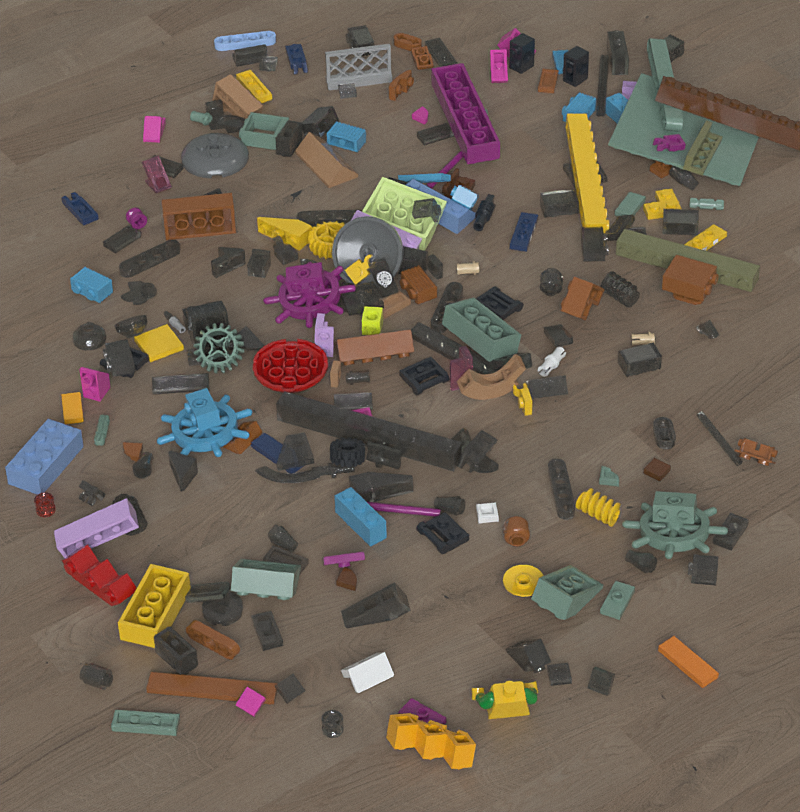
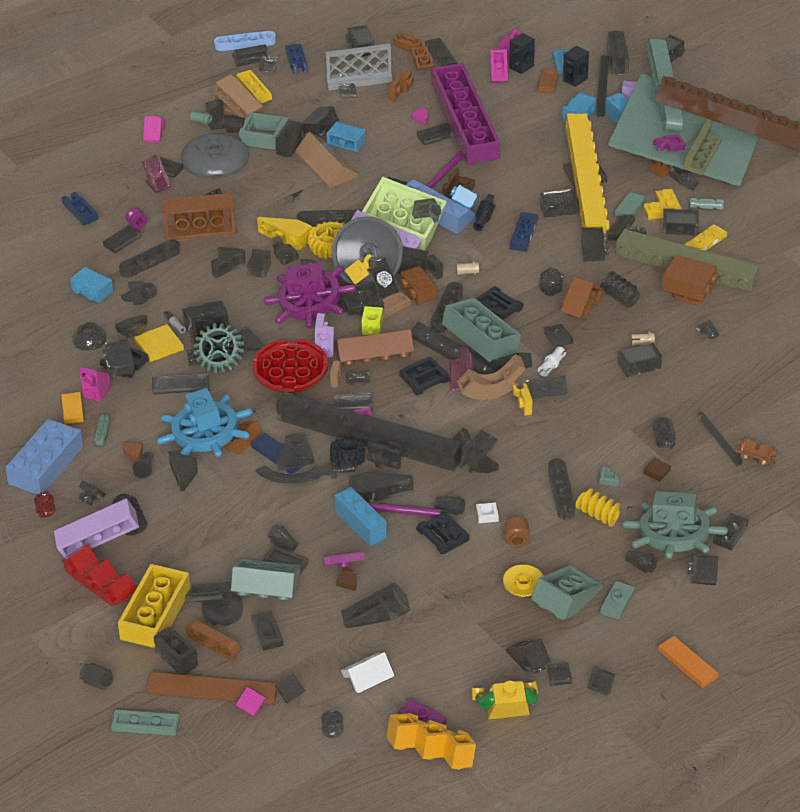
(426, 178): dark azure tile -> none

